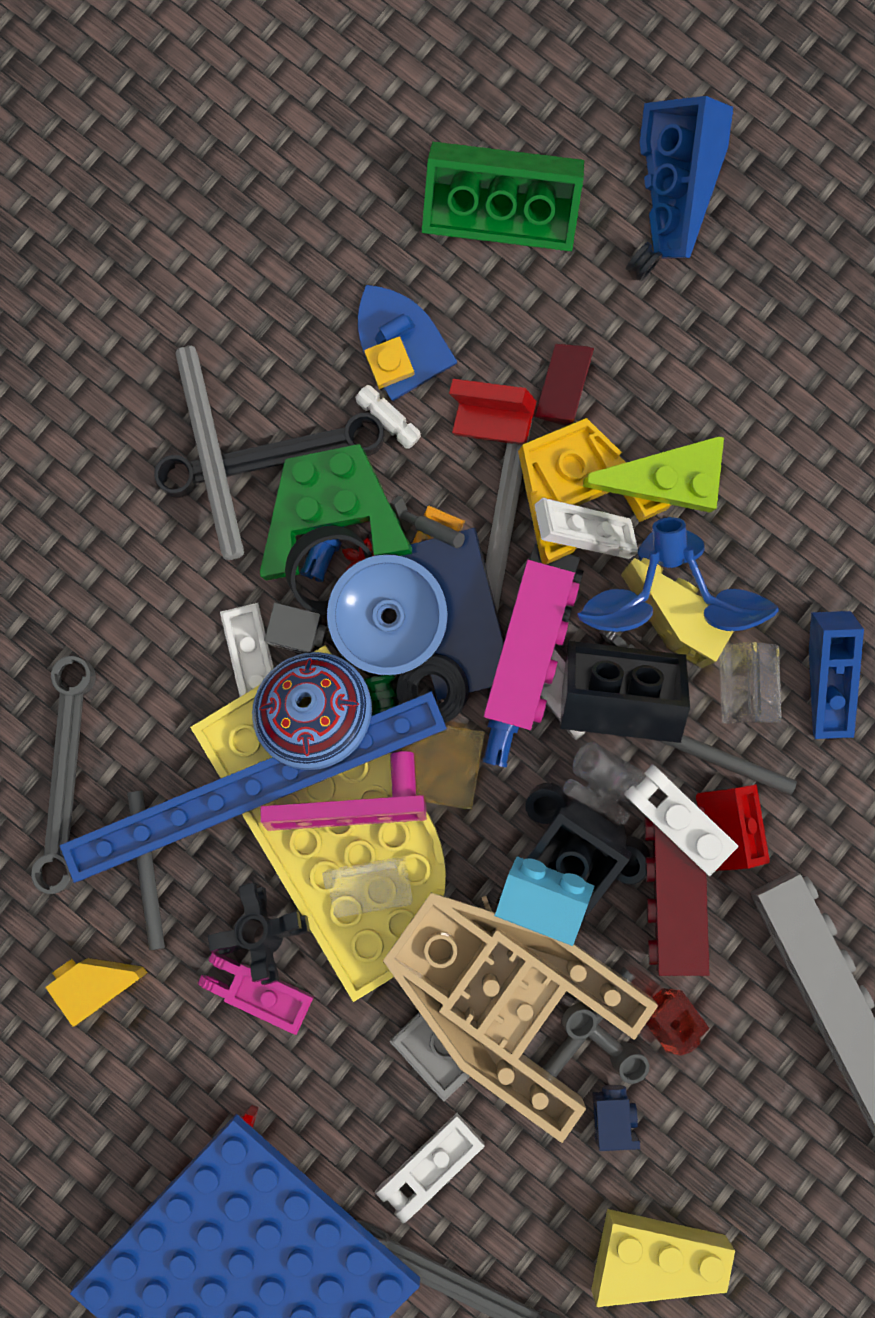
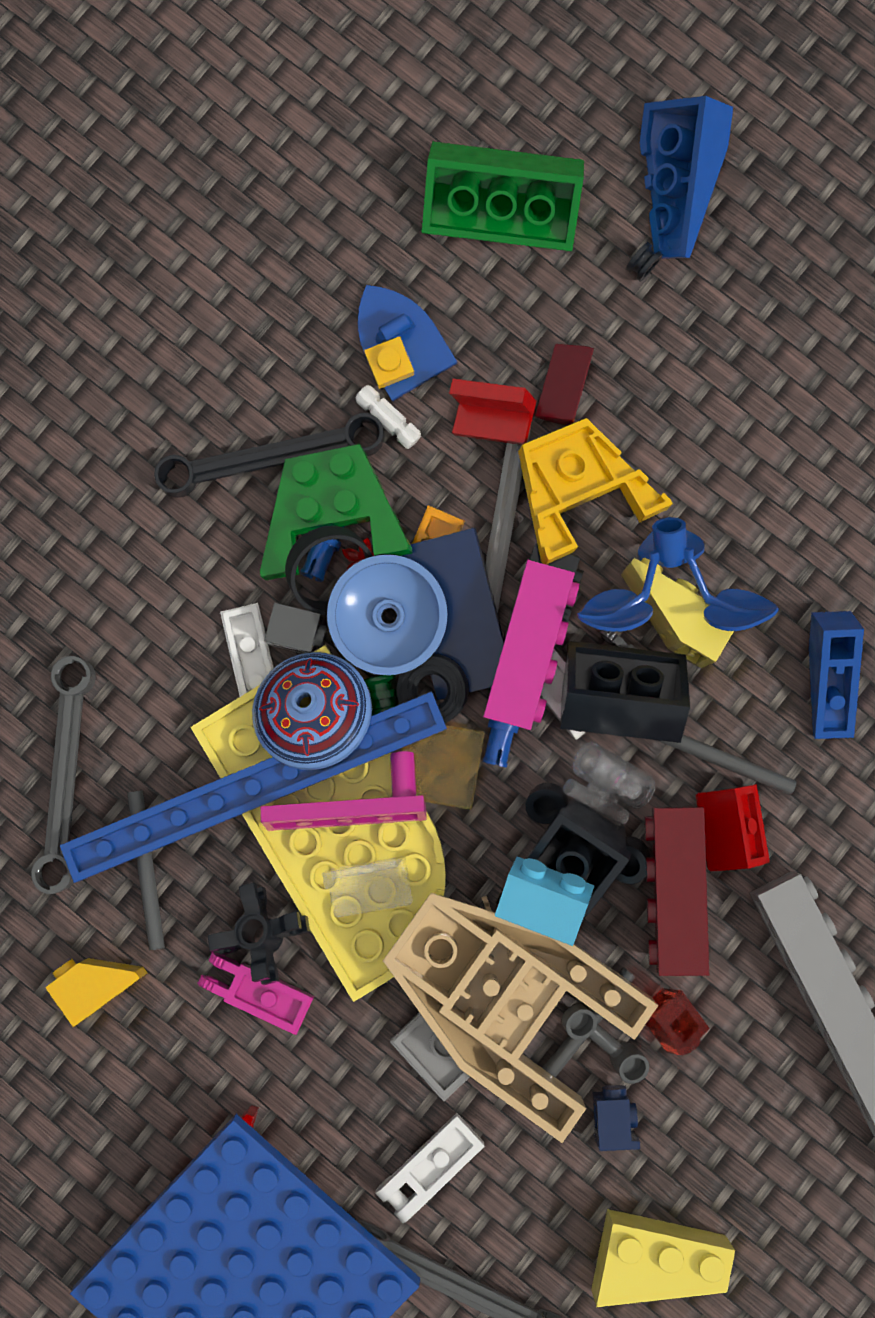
(209, 453): light grey axle -> none
(426, 525): dark grey piece -> none
(585, 528): white tile -> none
(675, 477): lime wing -> none
(682, 821): white plate -> none
(750, 683): clear panel -> none

